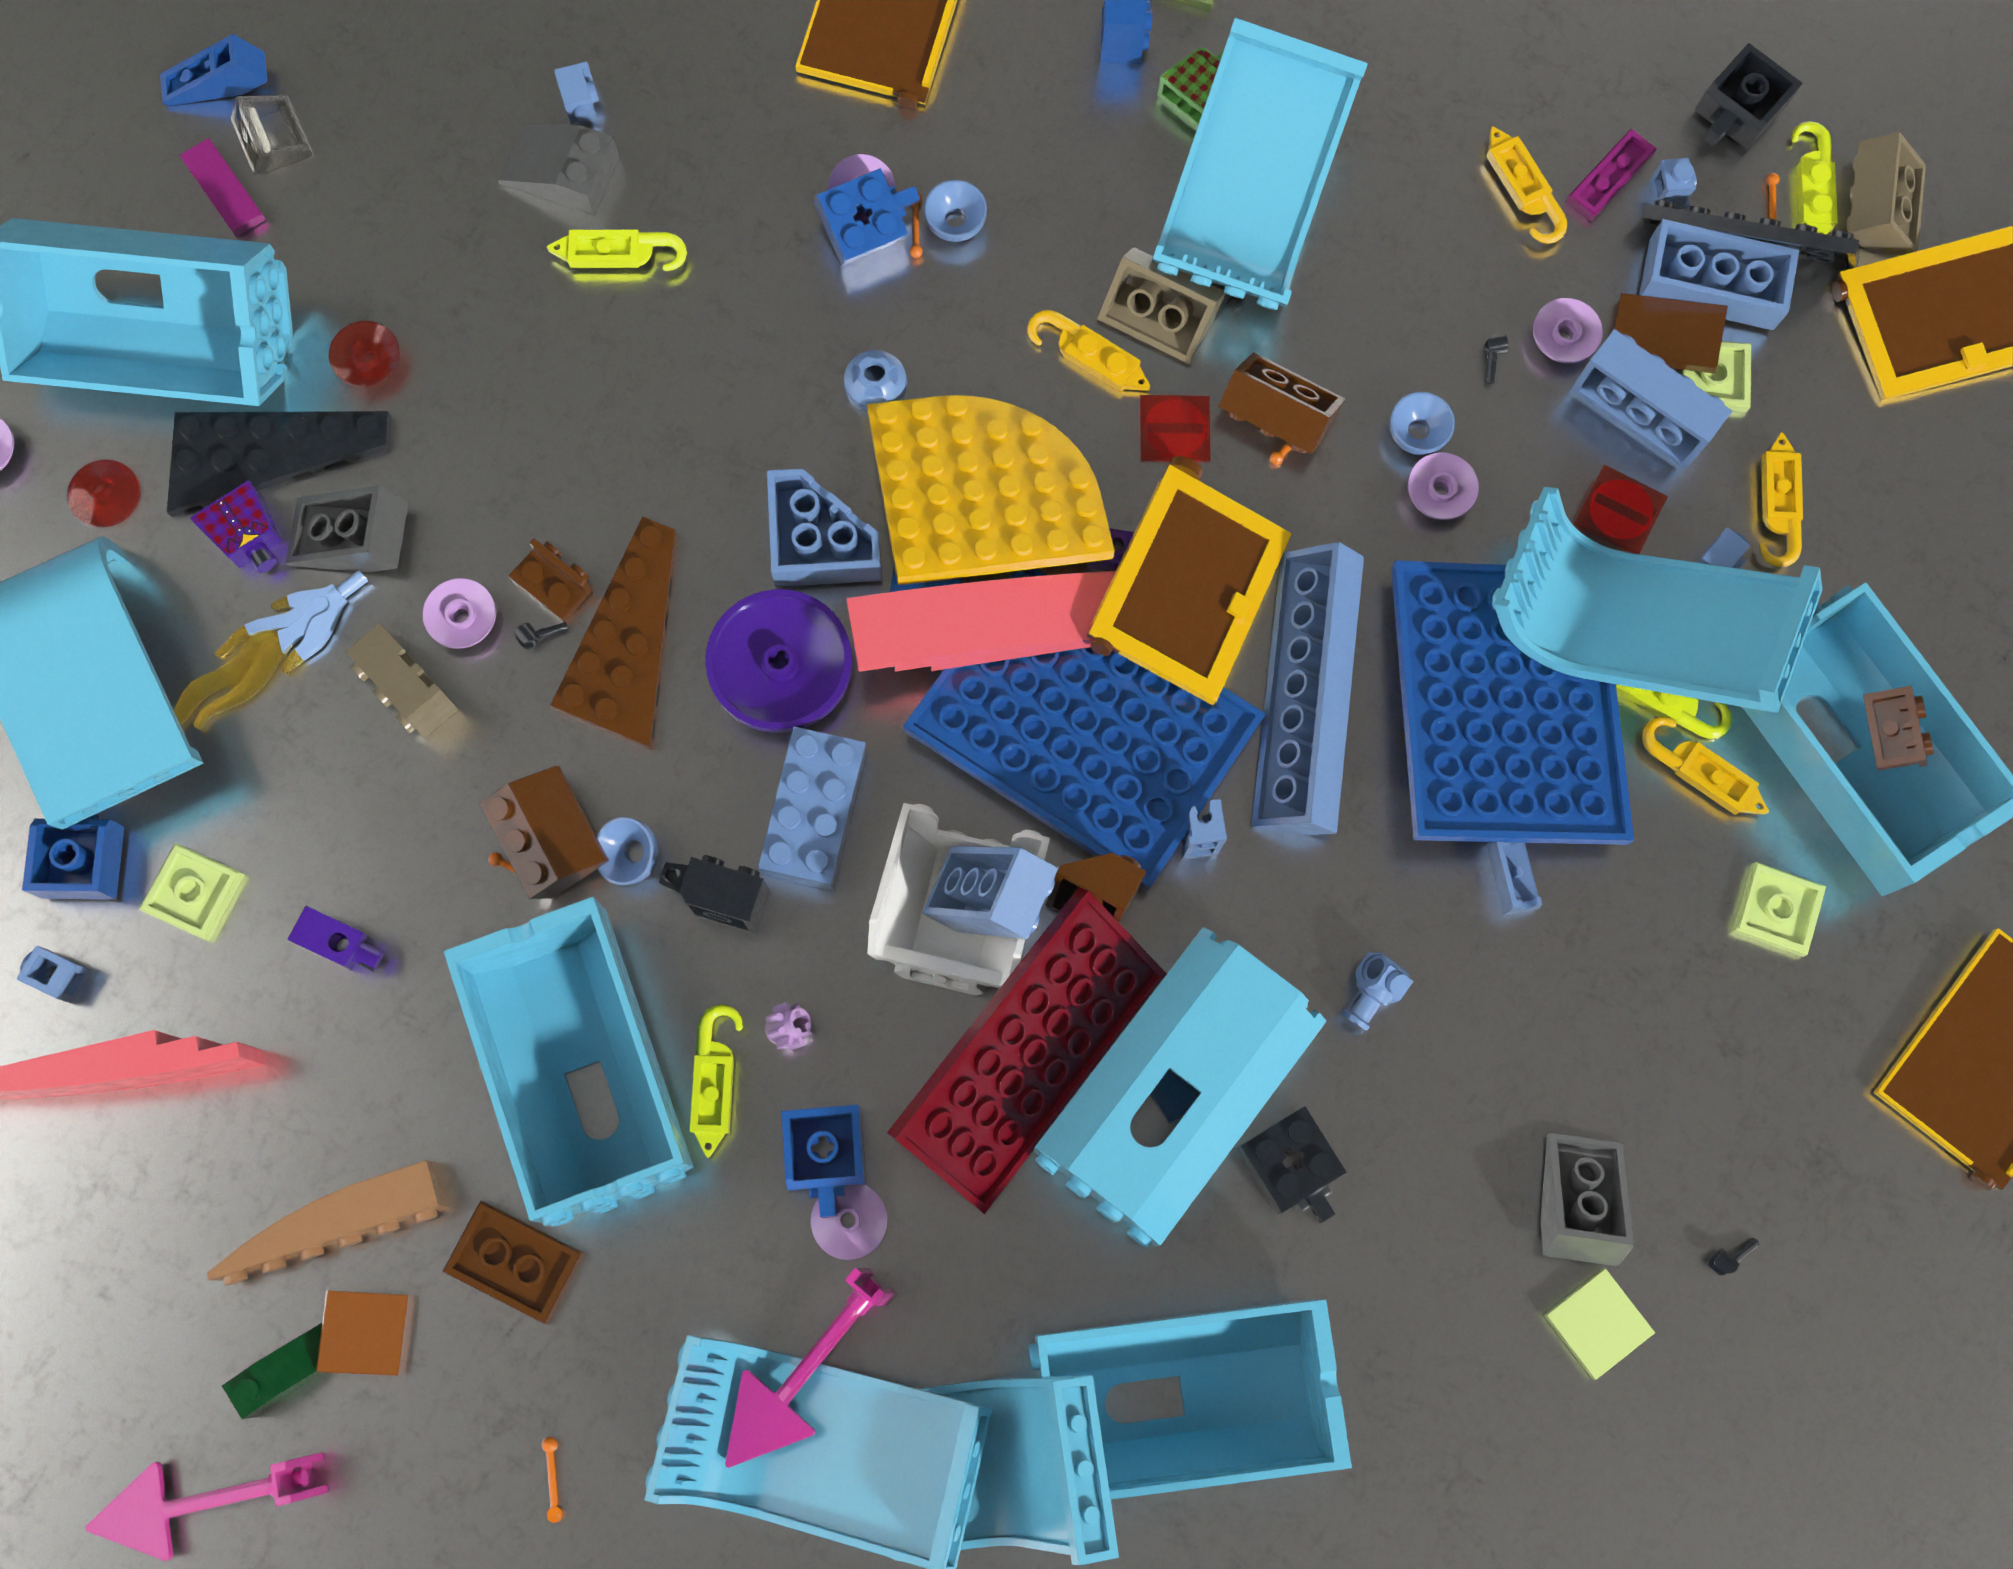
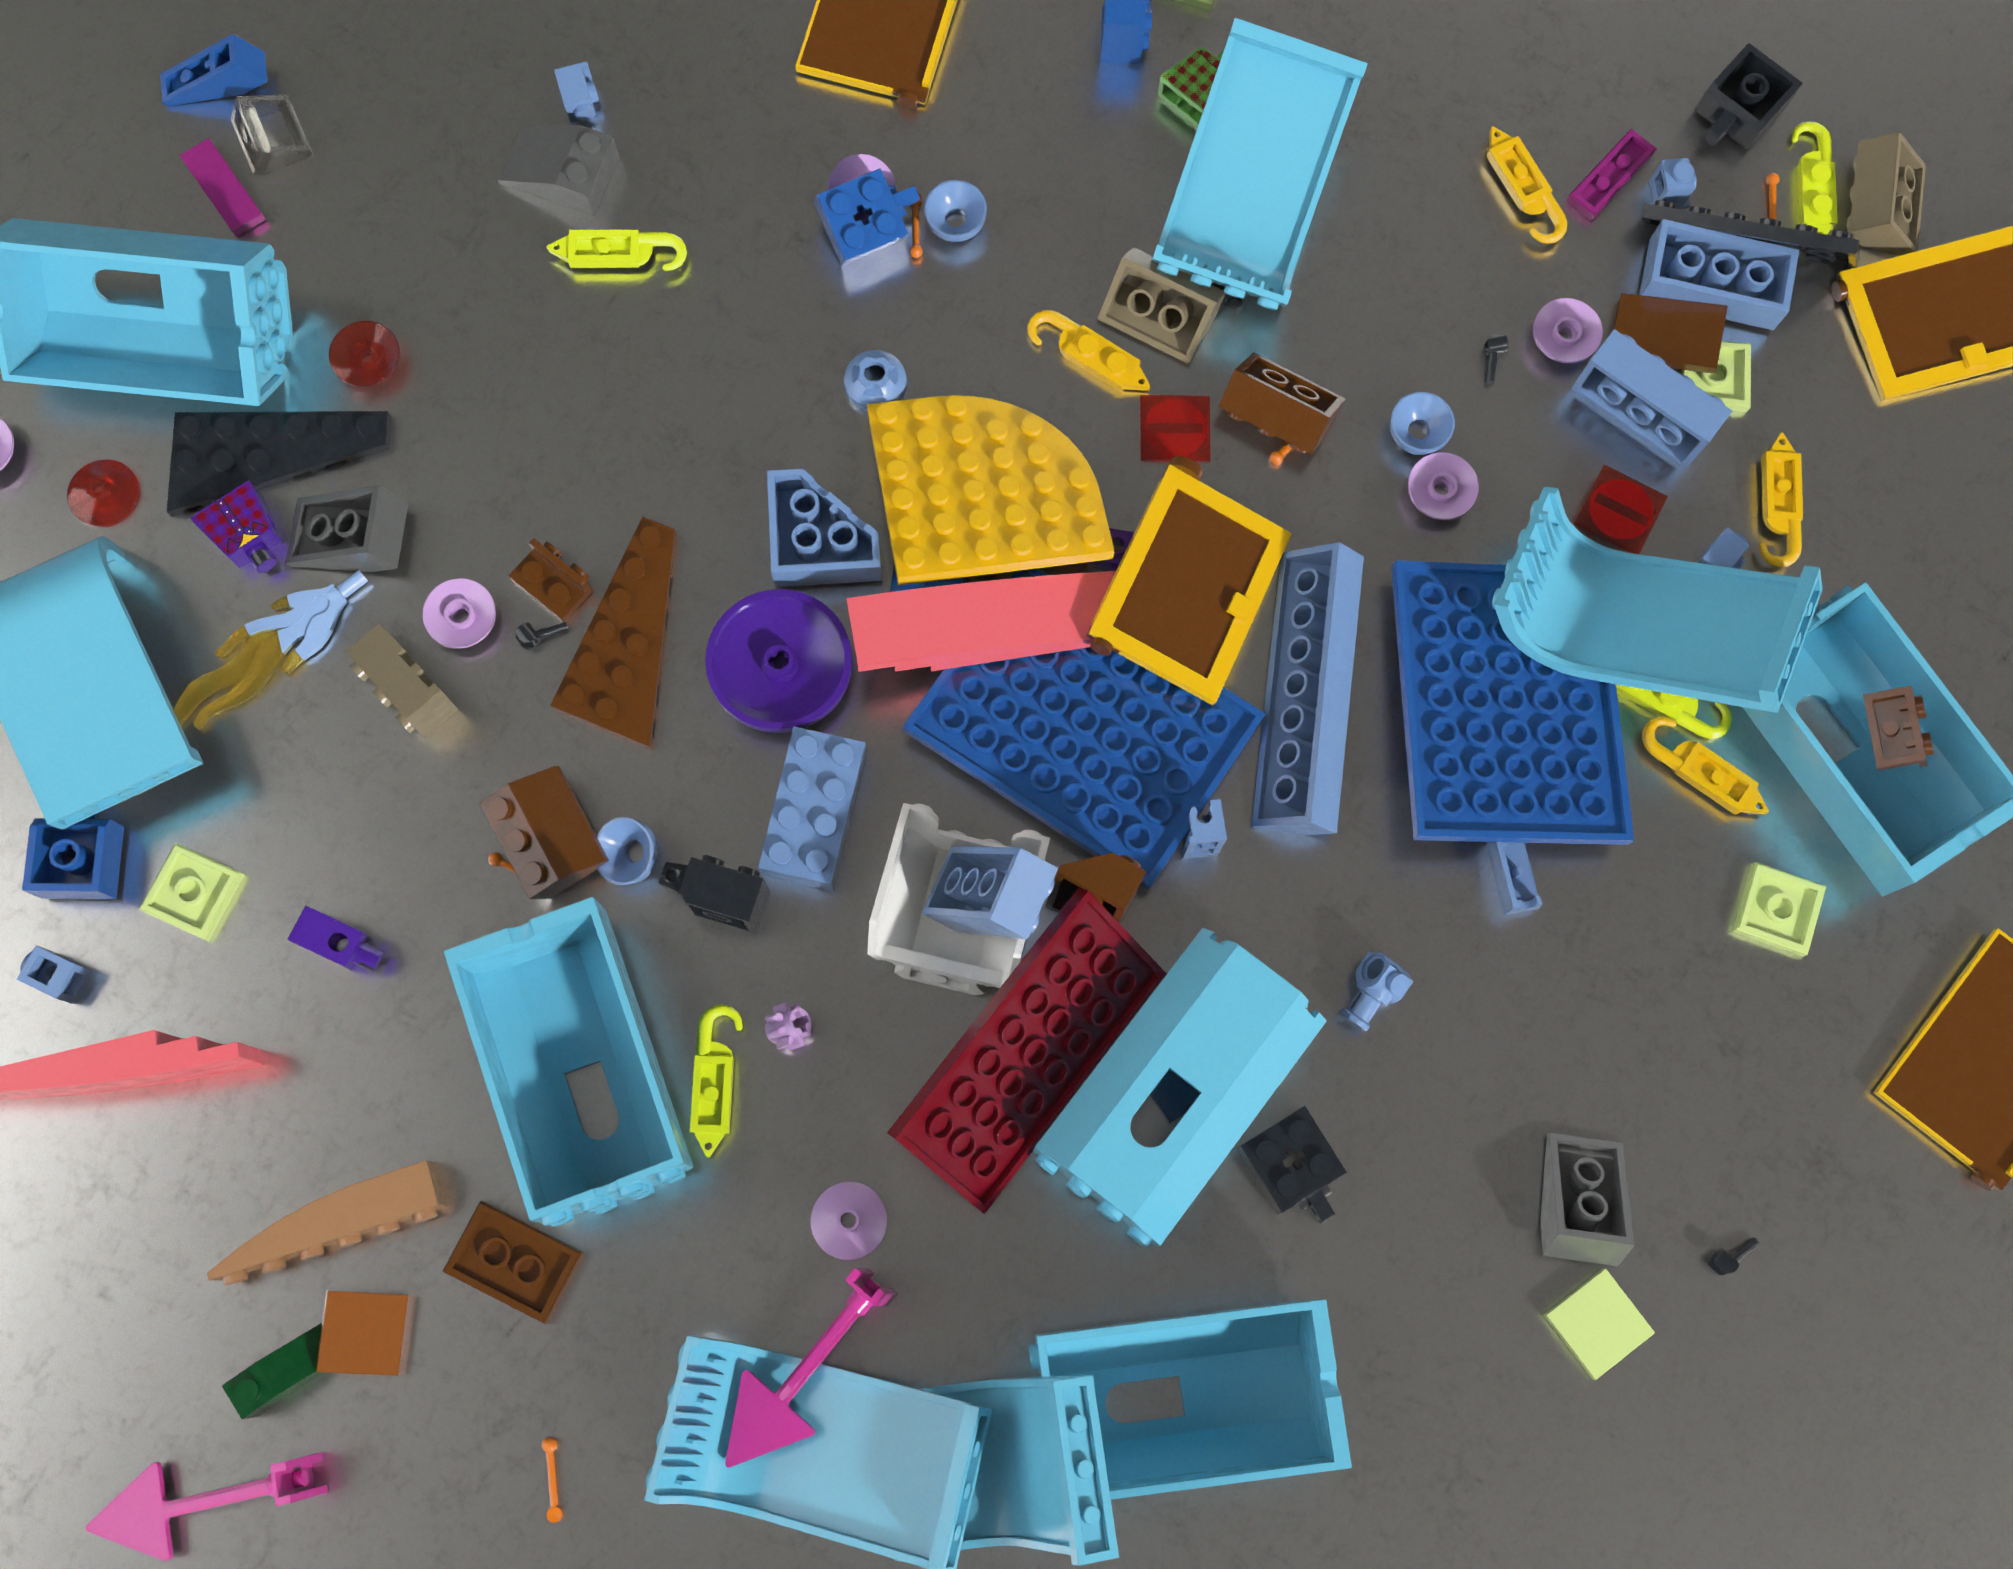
(826, 1176): blue hinge -> none

